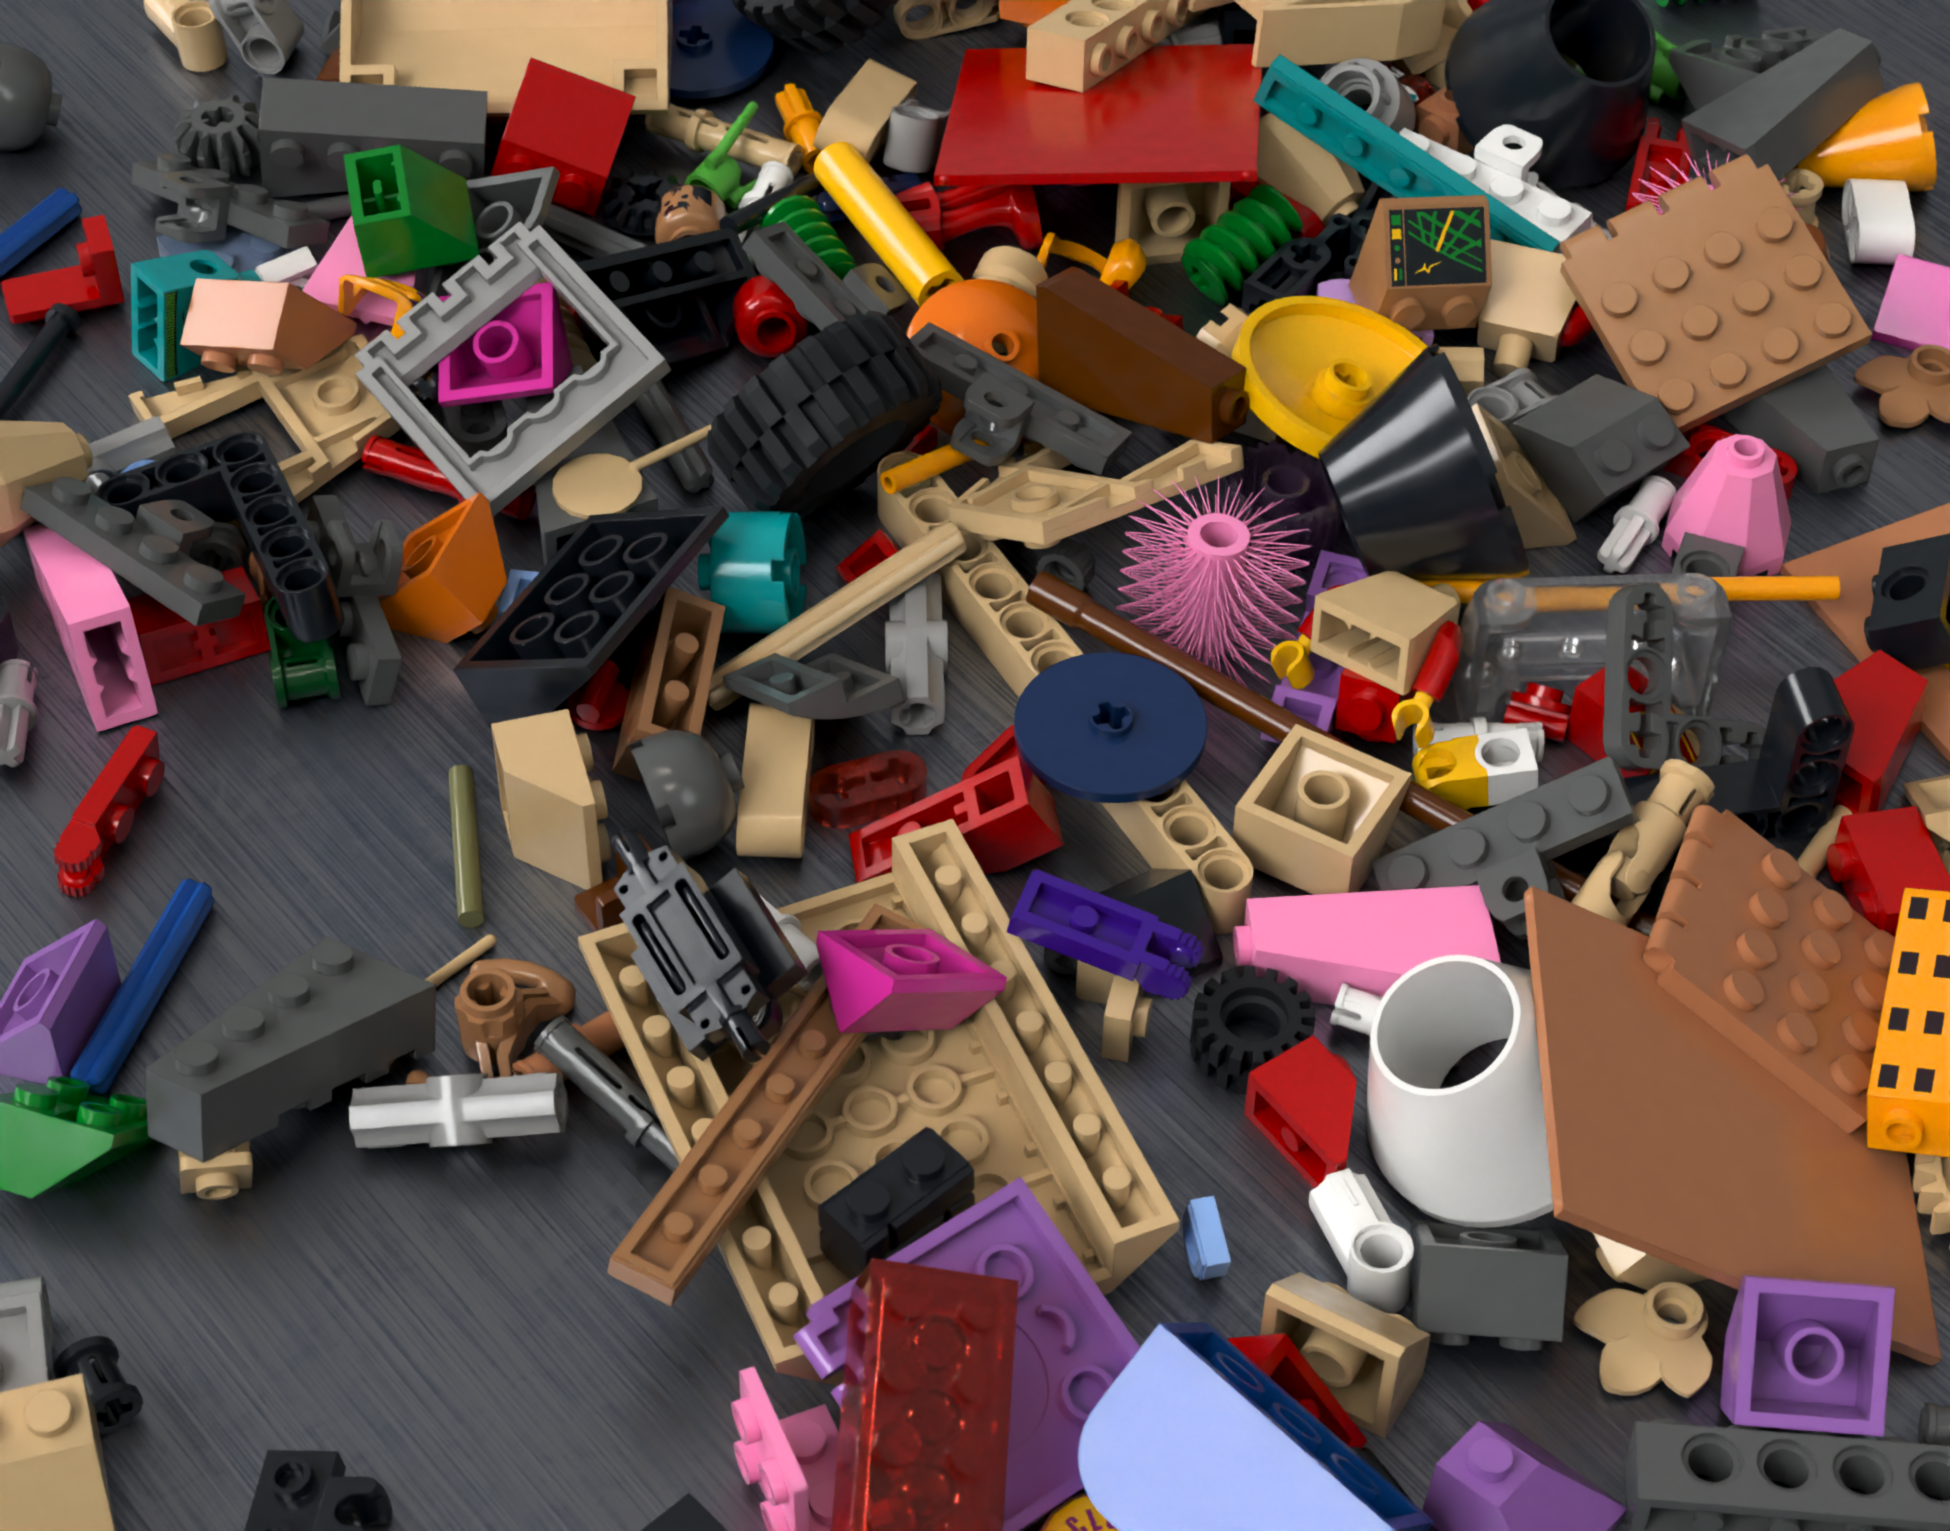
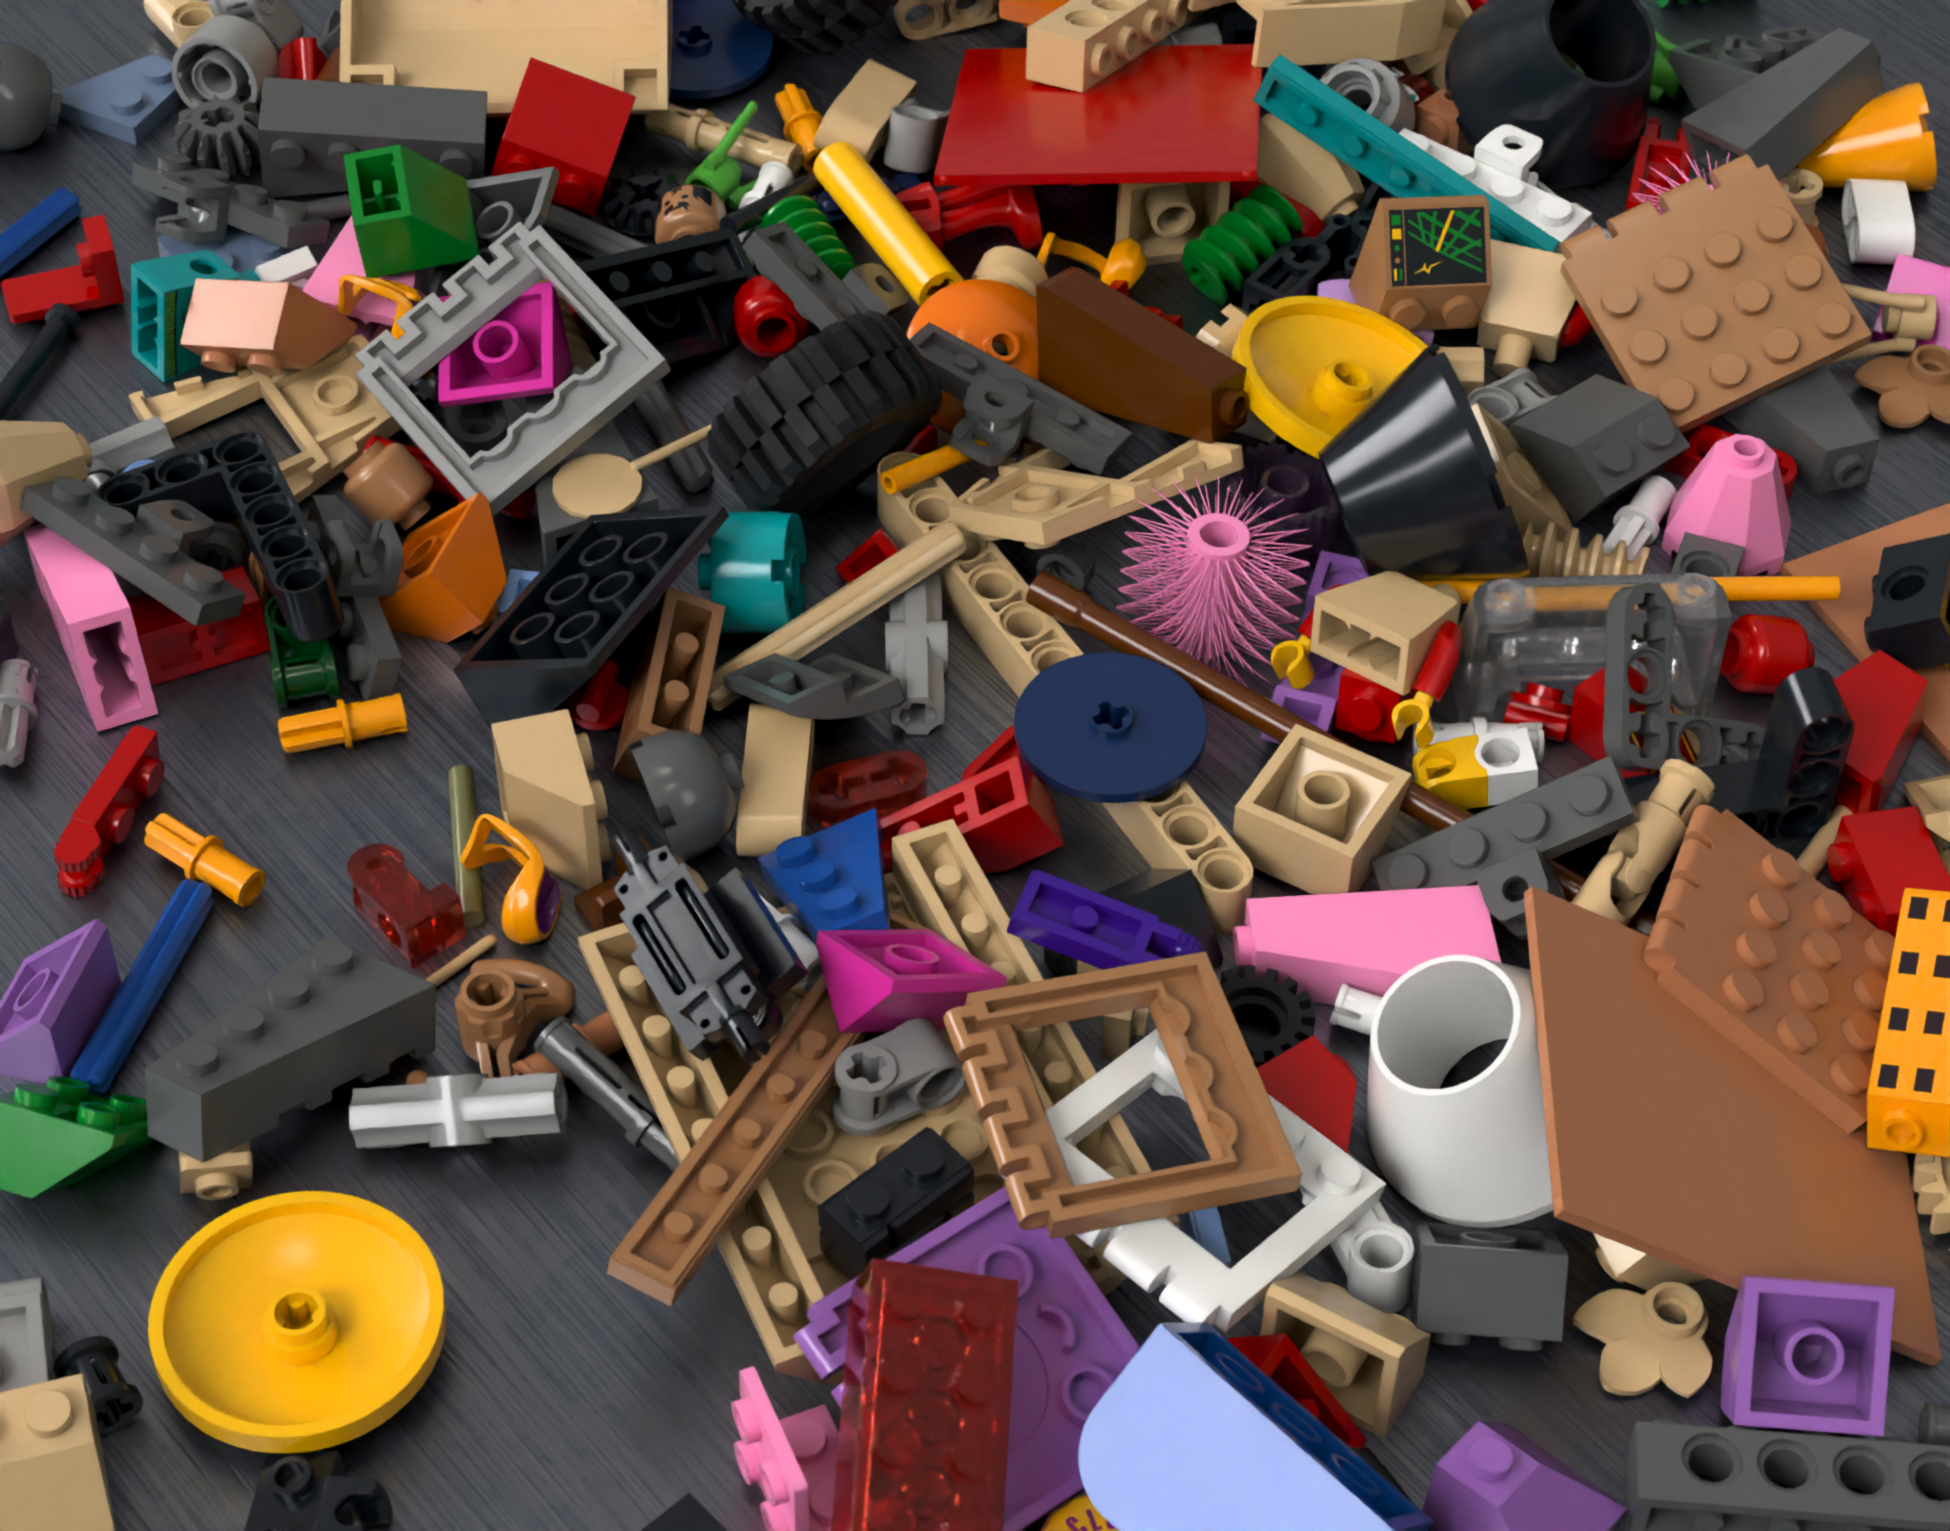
(125, 100): none -> sand blue wing
(204, 859): none -> light orange axle
(224, 60): none -> light grey piece
(297, 1322): none -> yellow dish
(301, 59): none -> red plate
(343, 724): none -> light orange axle
(388, 485): none -> medium nougat head
(401, 908): none -> clear red leg
(533, 897): none -> light orange piece
(833, 876): none -> blue wing
(902, 1071): none -> light grey piece
(1157, 1252): none -> white hinge
(1210, 1062): none -> medium nougat hinge
(1566, 558): none -> tan piece
(1764, 652): none -> red head
(1903, 314): none -> tan plant

